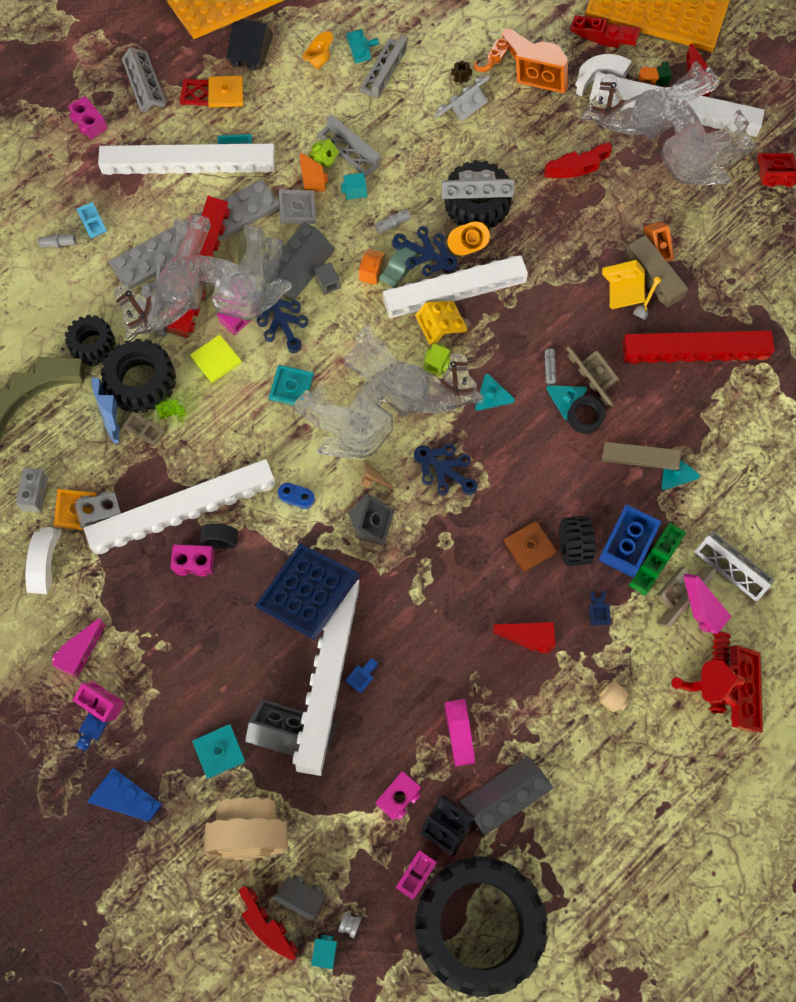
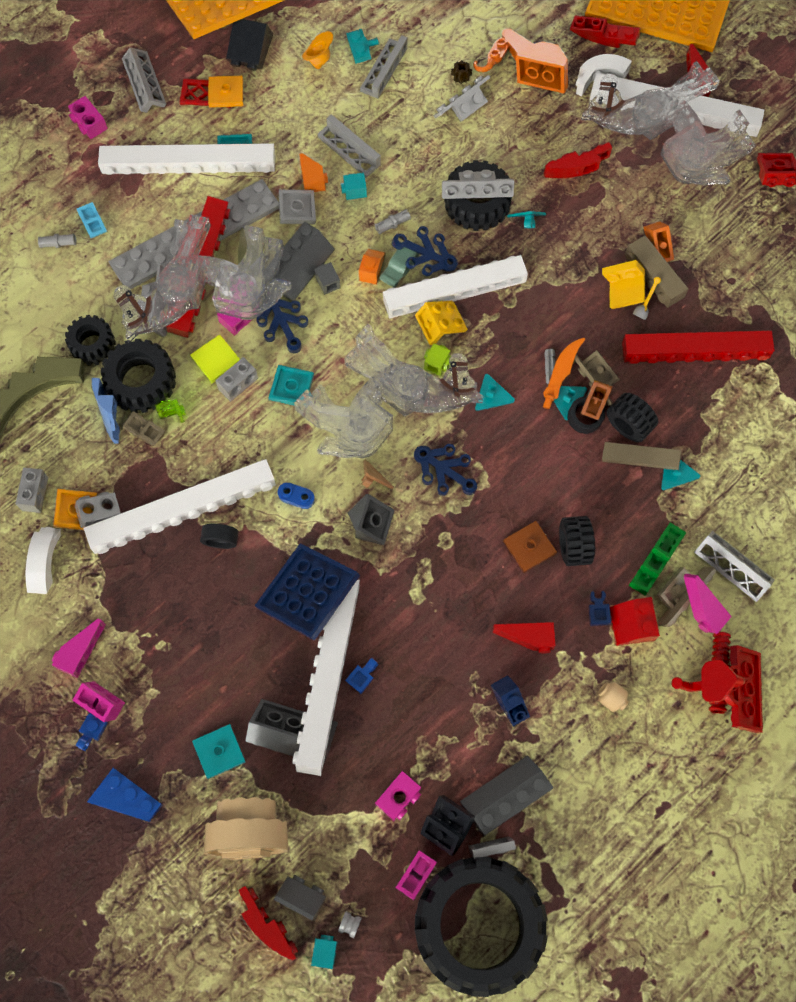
(193, 555): dark pink brick -> none
(236, 379): none -> light grey brick
(324, 152): lime brick -> none
(459, 732): dark pink slope -> none
(468, 238): light orange piece -> none
(492, 847): none -> light grey plate
(510, 700): none -> dark blue slope
(529, 221): none -> teal piece
(561, 371): none -> orange sword
(596, 399): none -> dark orange slope
(629, 541): blue brick -> none
(632, 417): none -> black tyre
(634, 621): none -> red slope
(655, 76): leg -> none

